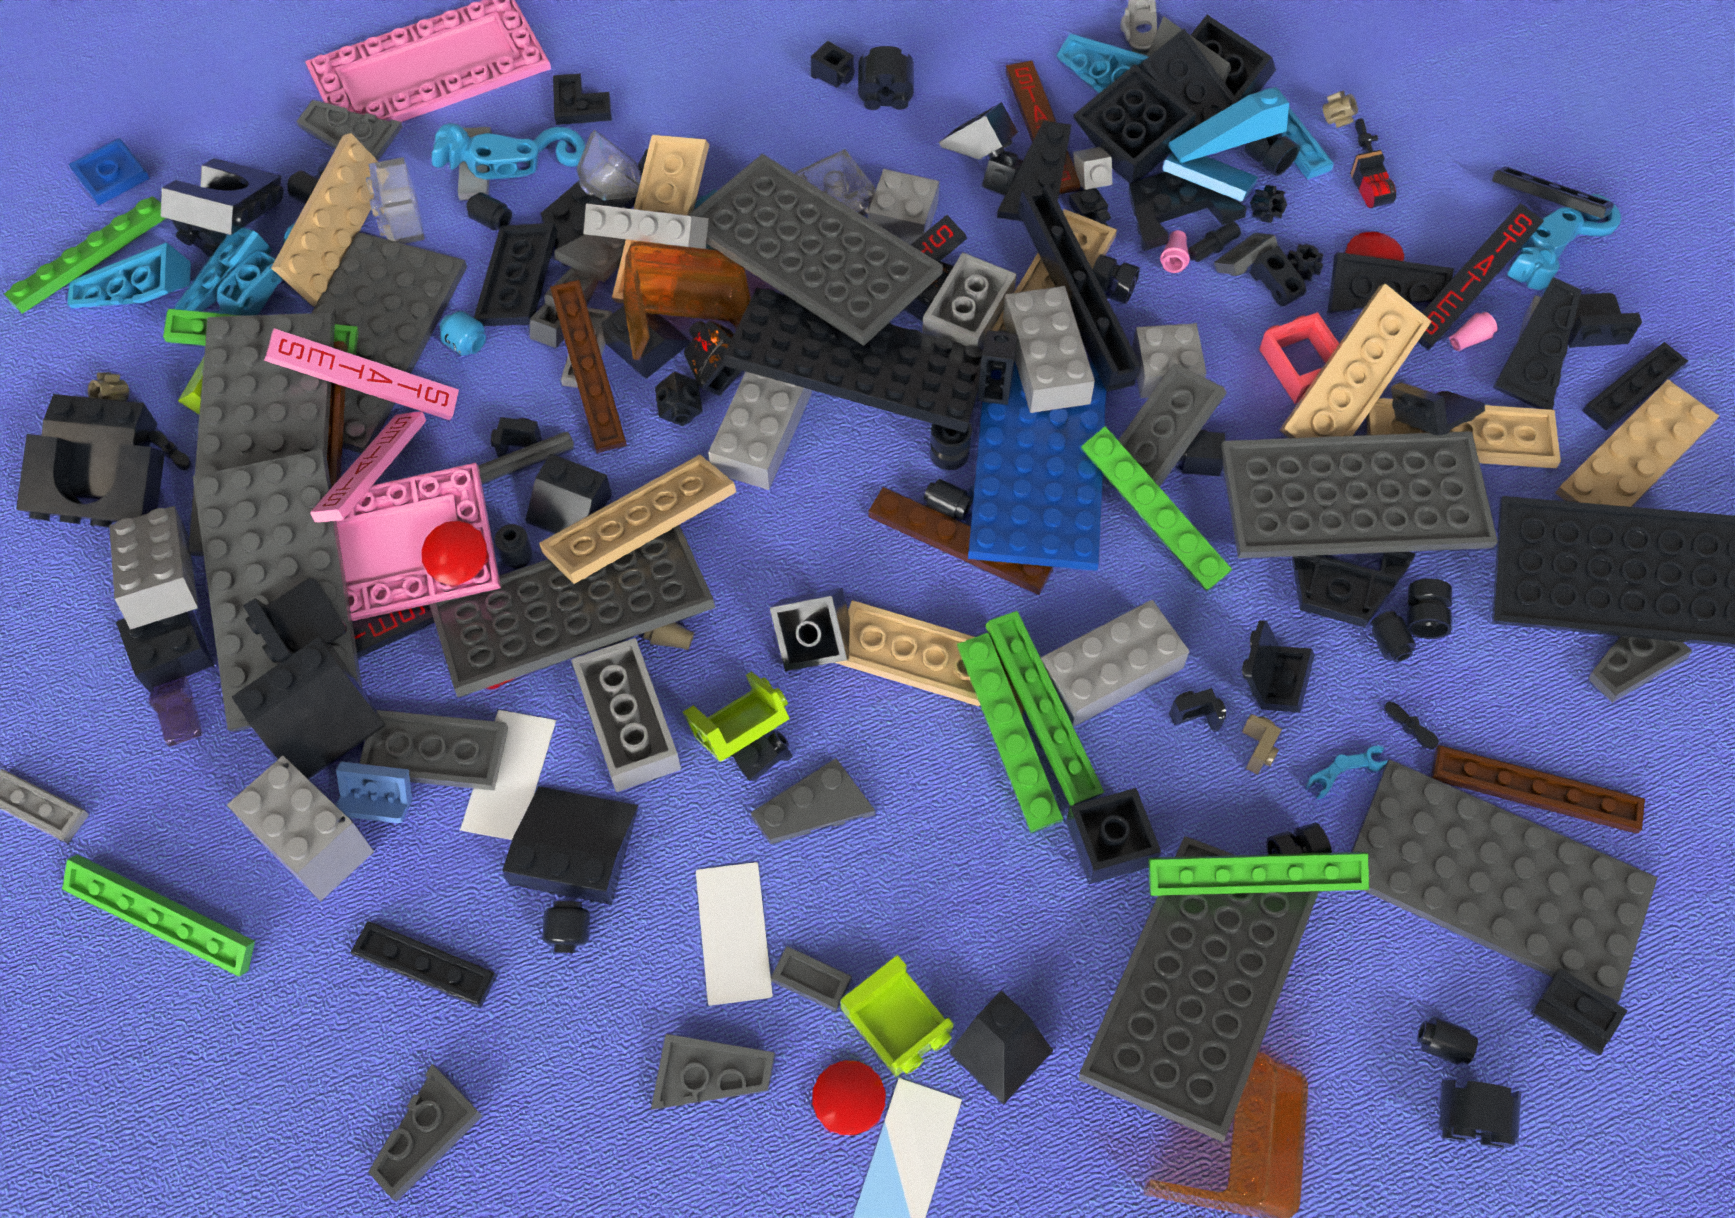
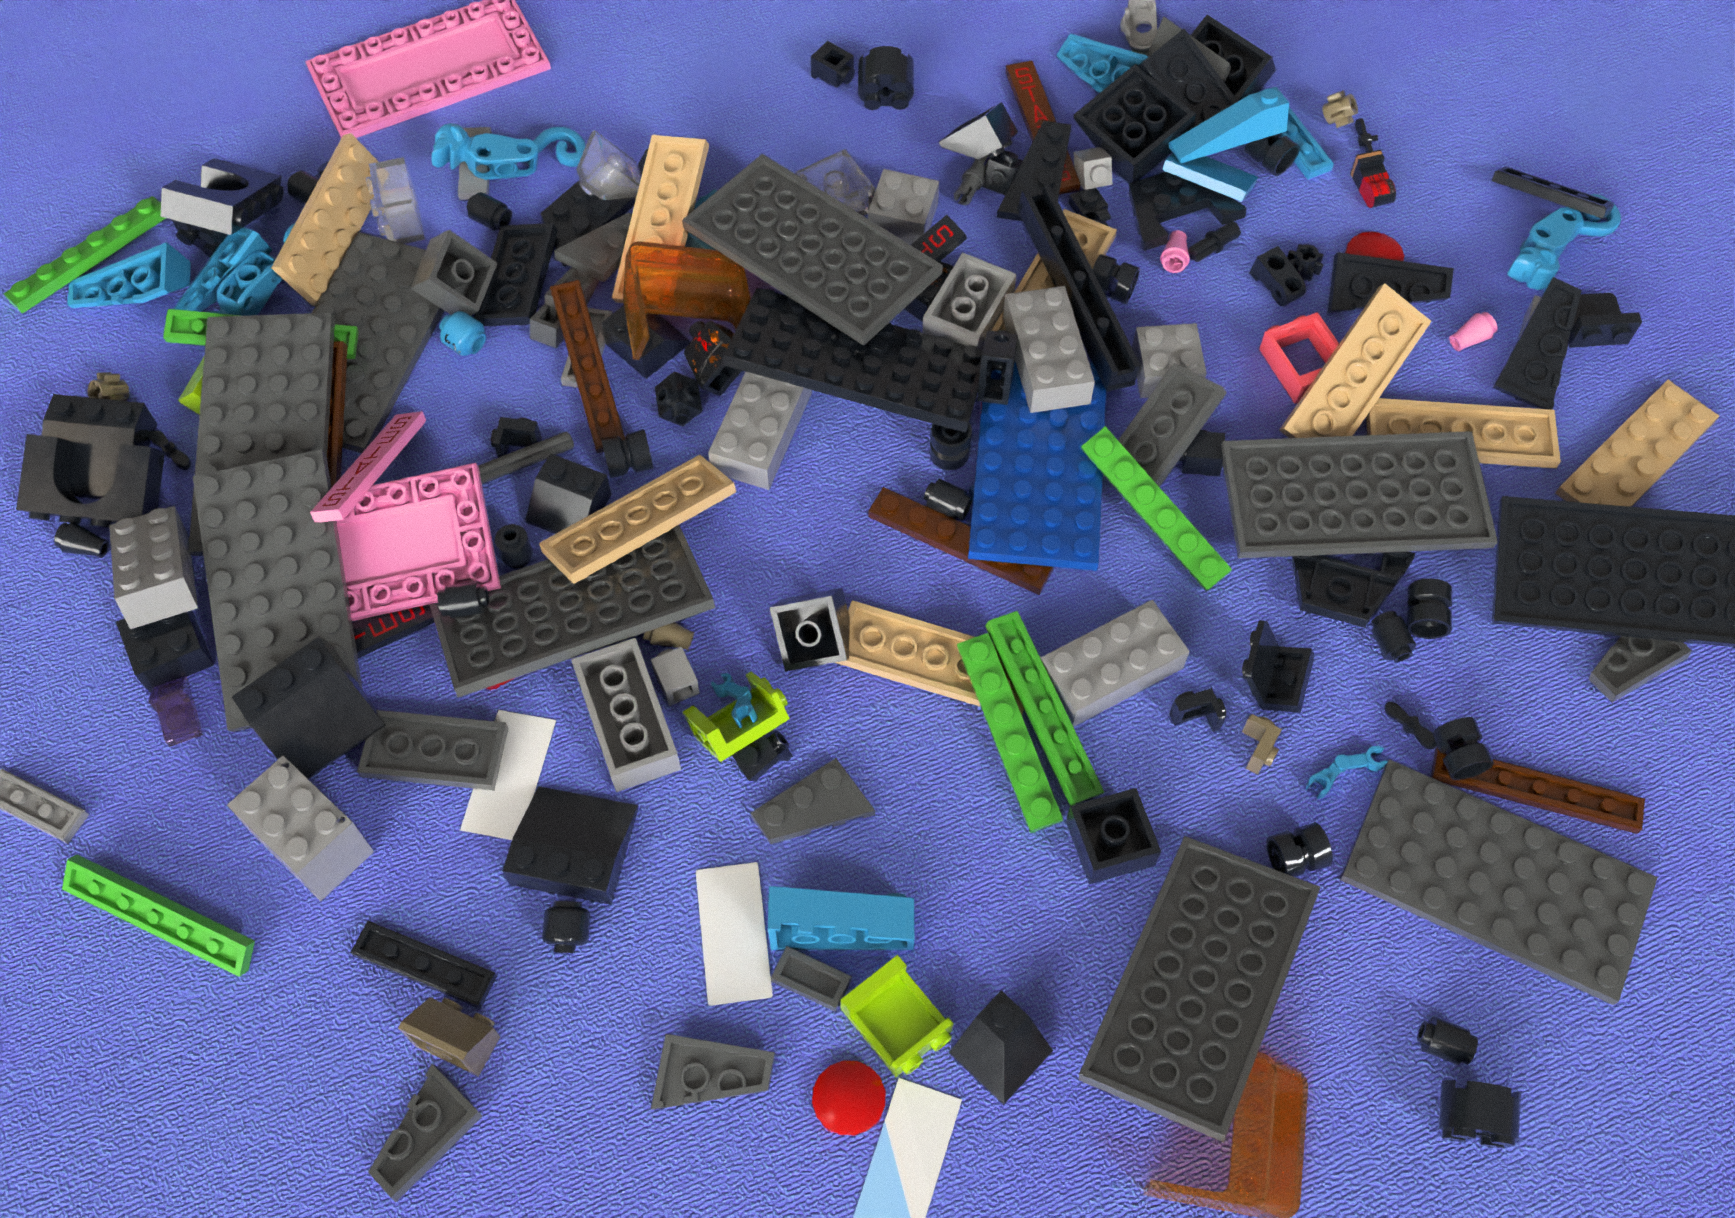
(78, 540): none -> black cone
(109, 171): blue plate -> none
(295, 620): black bracket -> none
(332, 122): dark grey wing -> none
(361, 374): bright pink tile -> none
(373, 792): medium blue bracket -> none
(451, 1035): none -> dark tan slope
(453, 274): none -> dark grey brick
(454, 553): red dish -> none
(463, 599): none -> black brick
(575, 107): black plate -> none
(627, 453): none -> black wheel
(646, 226): light grey brick -> none
(675, 675): none -> light grey brick
(743, 706): none -> dark azure piece
(839, 920): none -> dark azure wedge
(971, 181): none -> dark grey pin
(1244, 254): dark grey plate -> none
(1258, 873): bright green plate -> none
(1268, 203): black gear -> none
(1432, 411): black bracket -> none
(1463, 752): none -> black wheel
(1478, 272): black tile -> none
(1579, 1012): black plate -> none
(1635, 386): black tile -> none

